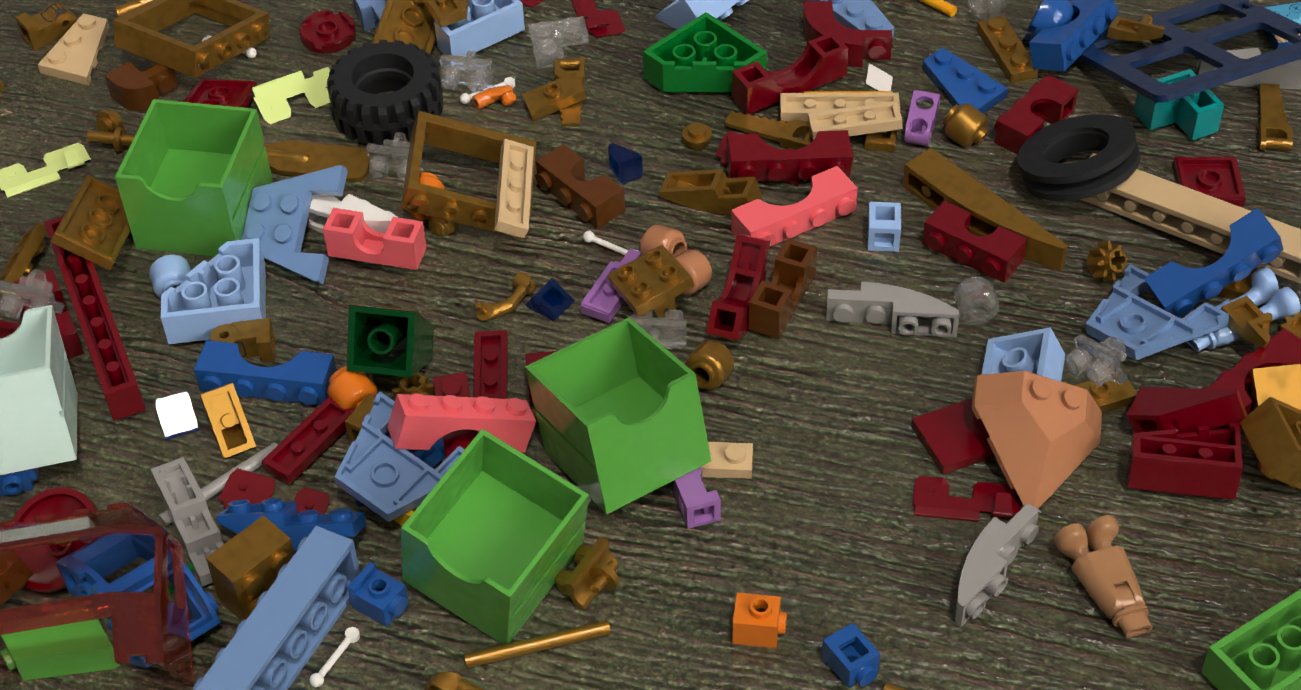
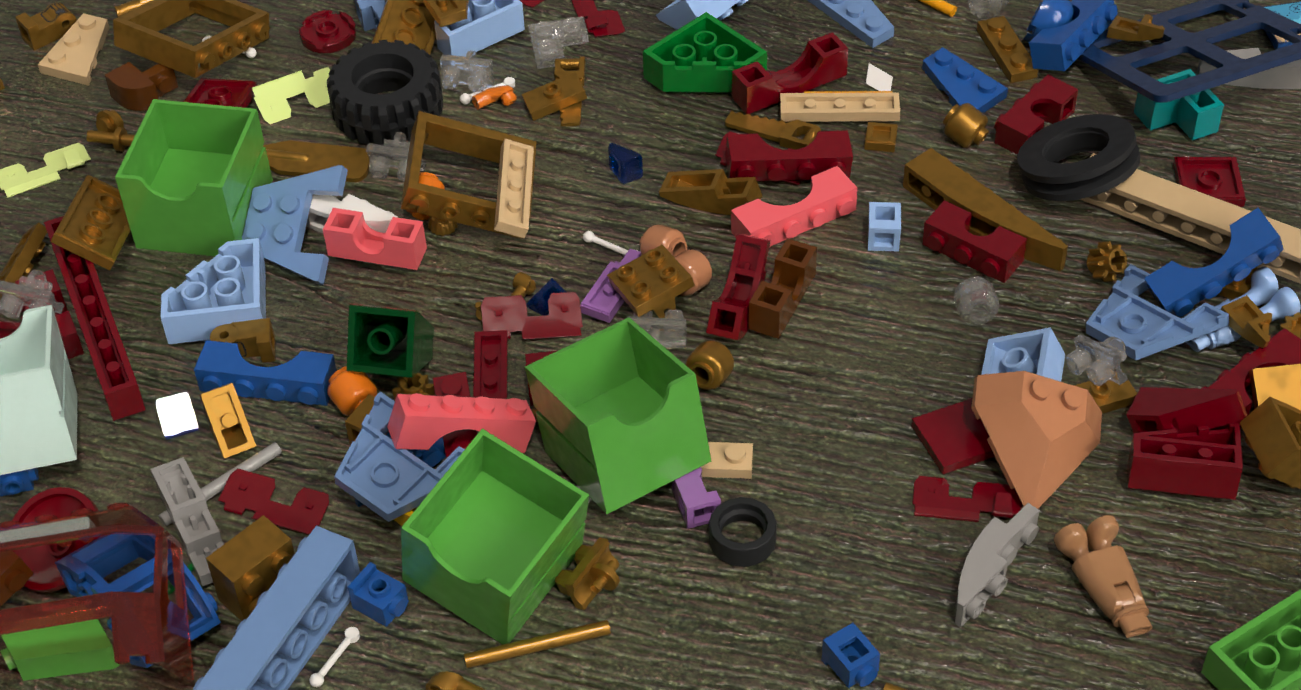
(168, 272): light blue head -> none
(285, 516): blue slope -> none
(307, 441): dark red plate -> none
(511, 315): none -> dark red piece
(564, 177): reddish brown arch -> none
(697, 136): pearl gold plate -> none
(742, 510): none -> black tyre
(758, 620): orange brick -> none
(858, 119): tan plate -> none
(861, 44): dark red arch -> none
(901, 307): light grey slope -> none
(920, 119): medium lavender leg -> none
(1273, 127): pearl gold piece -> none

